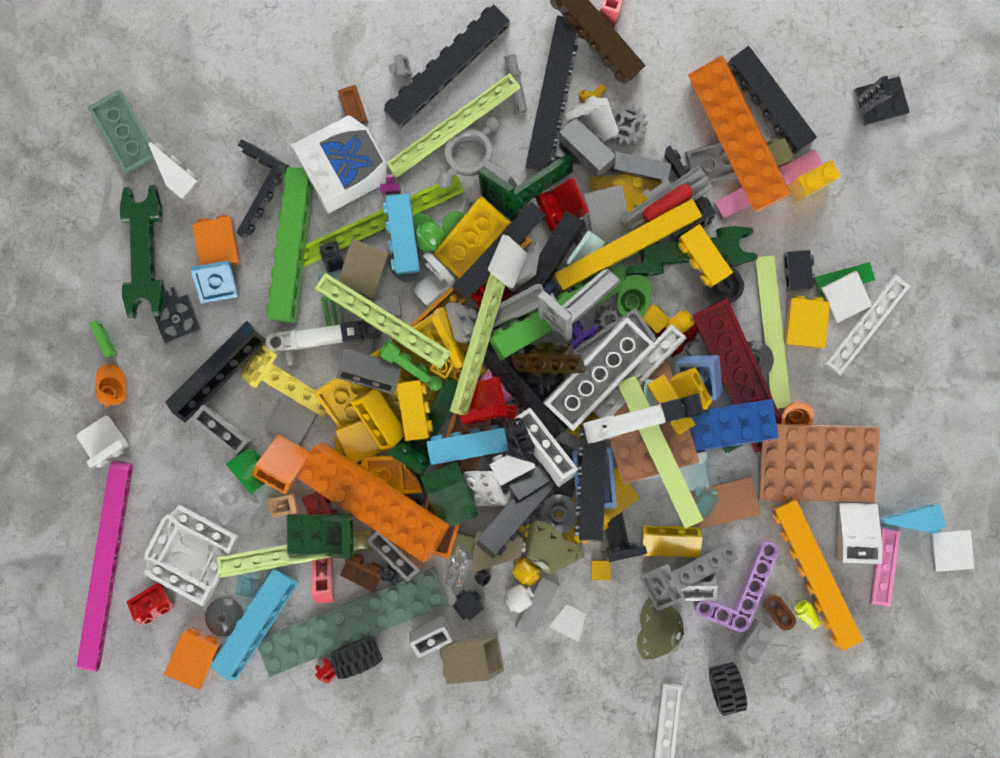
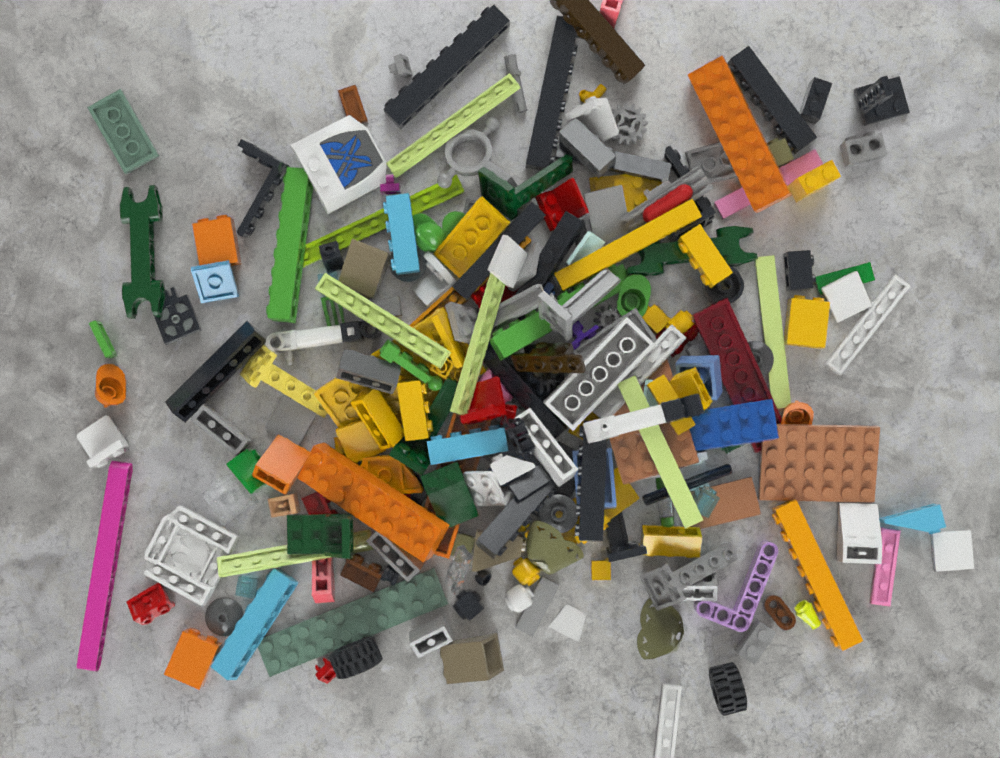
(175, 177): white slope -> none
(665, 507): none -> piece
(691, 482): none -> black axle
(815, 100): none -> black brick
(864, 152): none -> light grey brick

